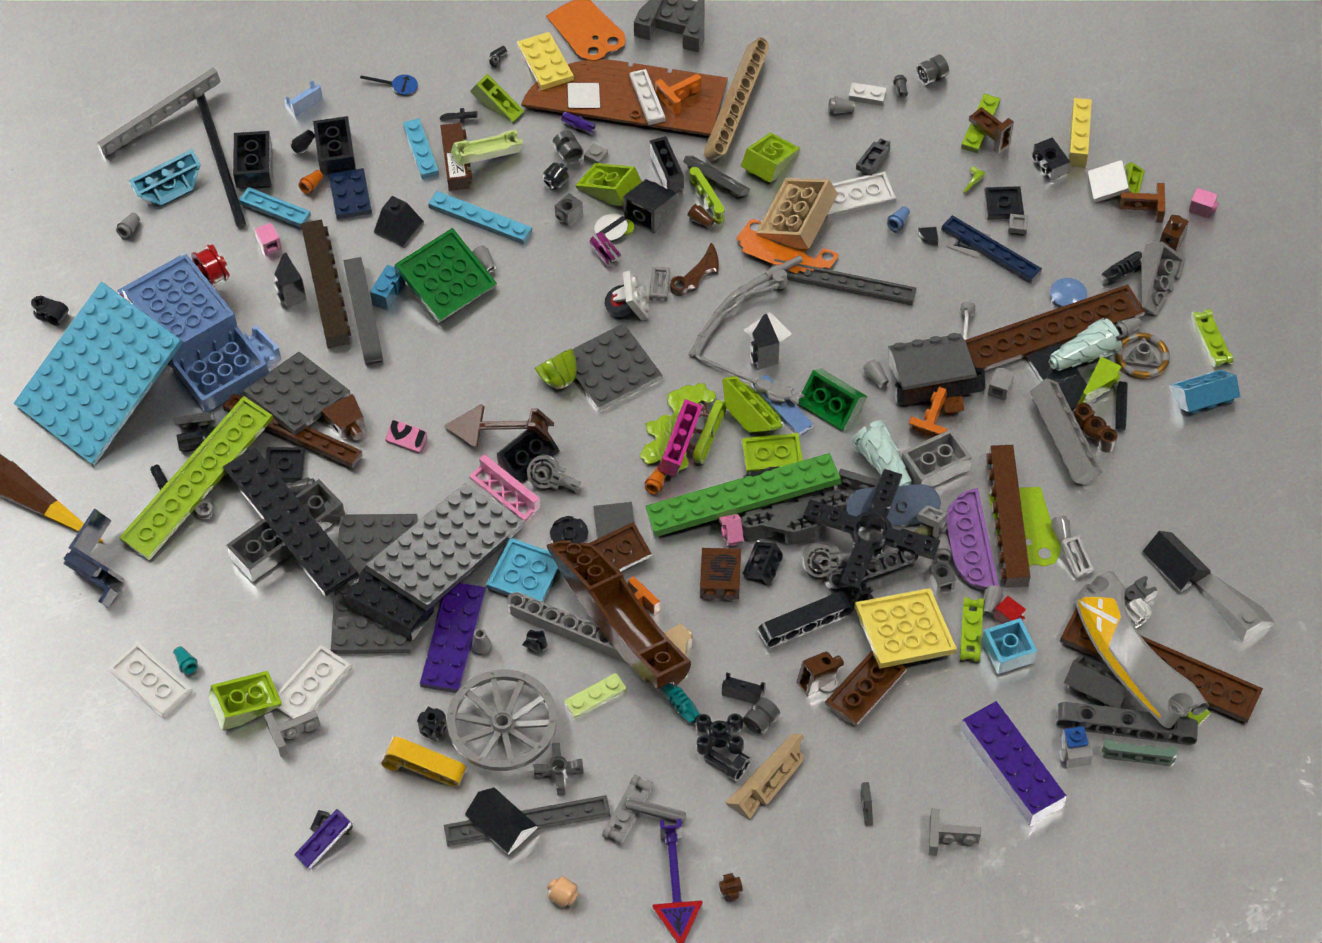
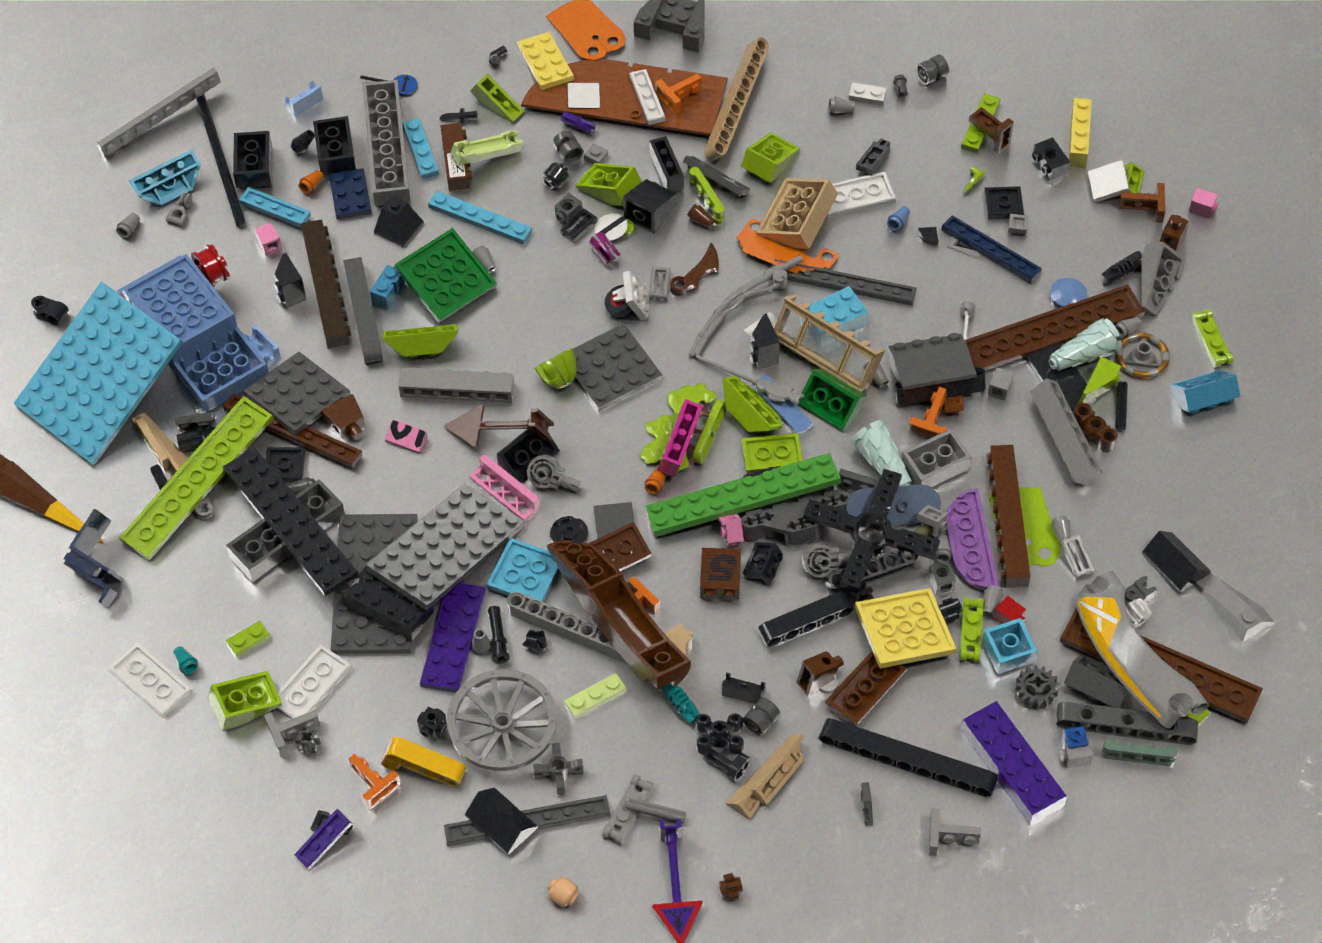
(161, 446): none -> tan wedge
(184, 200): none -> light grey piece
(248, 639): none -> lime plate
(307, 741): none -> dark grey gear
(379, 787): none -> orange bracket
(386, 141): none -> light grey brick
(421, 340): none -> lime wedge
(456, 385): none -> light grey brick
(498, 641): none -> black pin
(581, 226): none -> black tile
(827, 345): none -> window
(844, 308): none -> medium azure brick
(908, 757): none -> black beam
(950, 608): none -> black gear
(1028, 687): none -> dark grey gear

